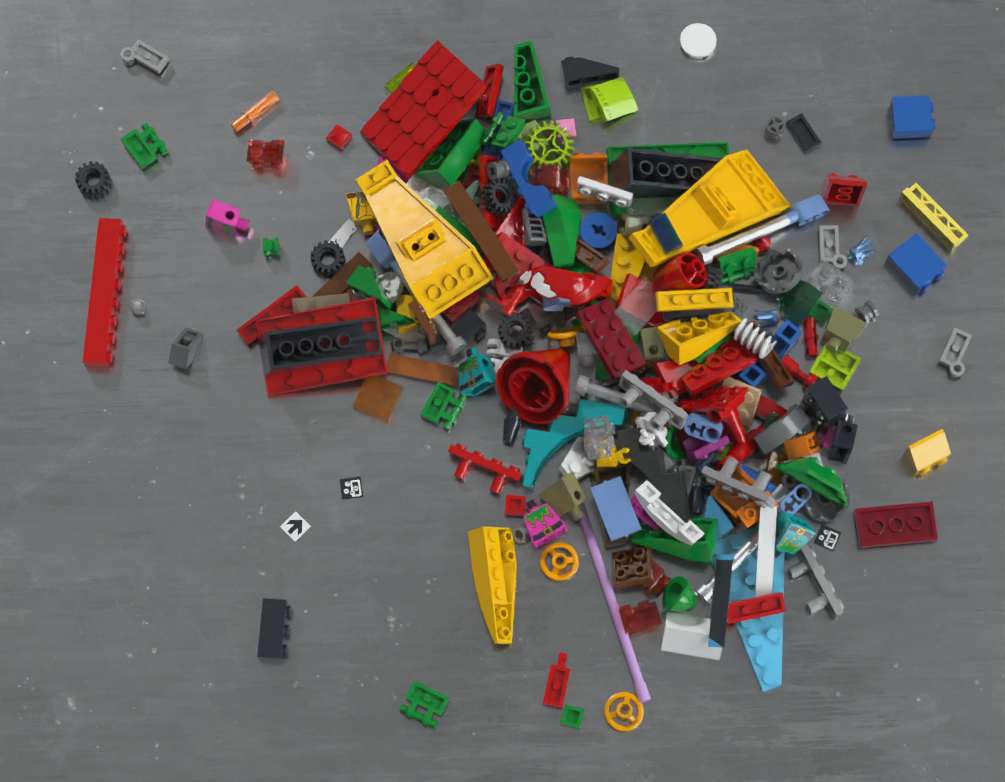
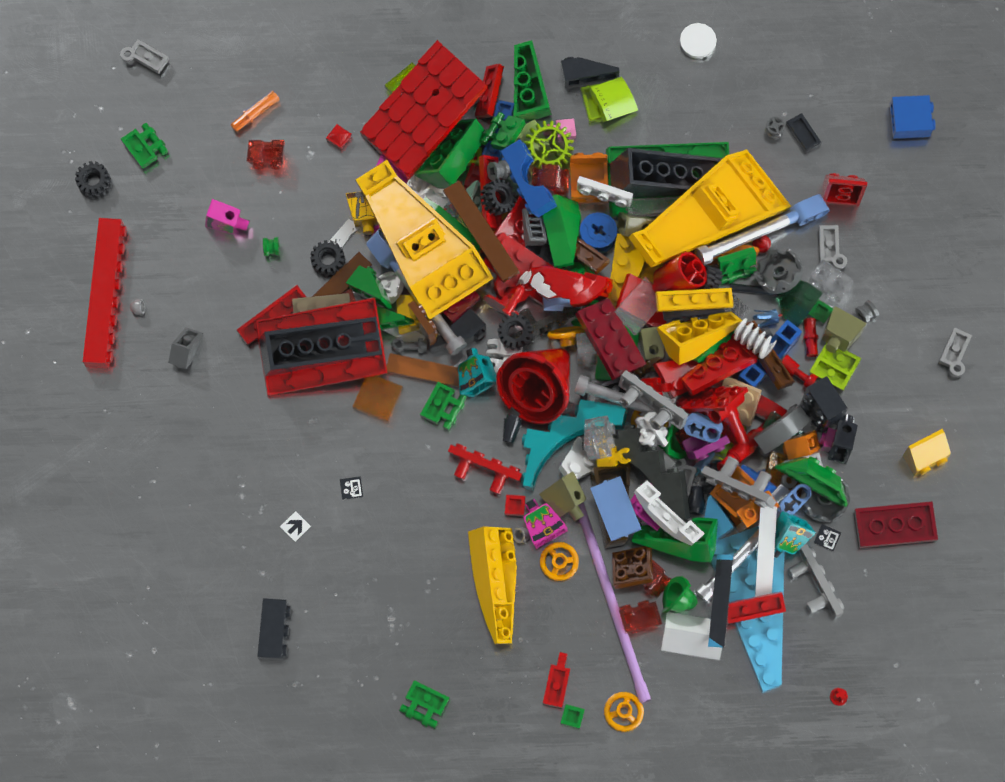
(665, 233): tile -> none
(838, 696): none -> red piece
(856, 252): flat silver piece -> none
(916, 263): blue brick -> none
(932, 219): light yellow fence -> none

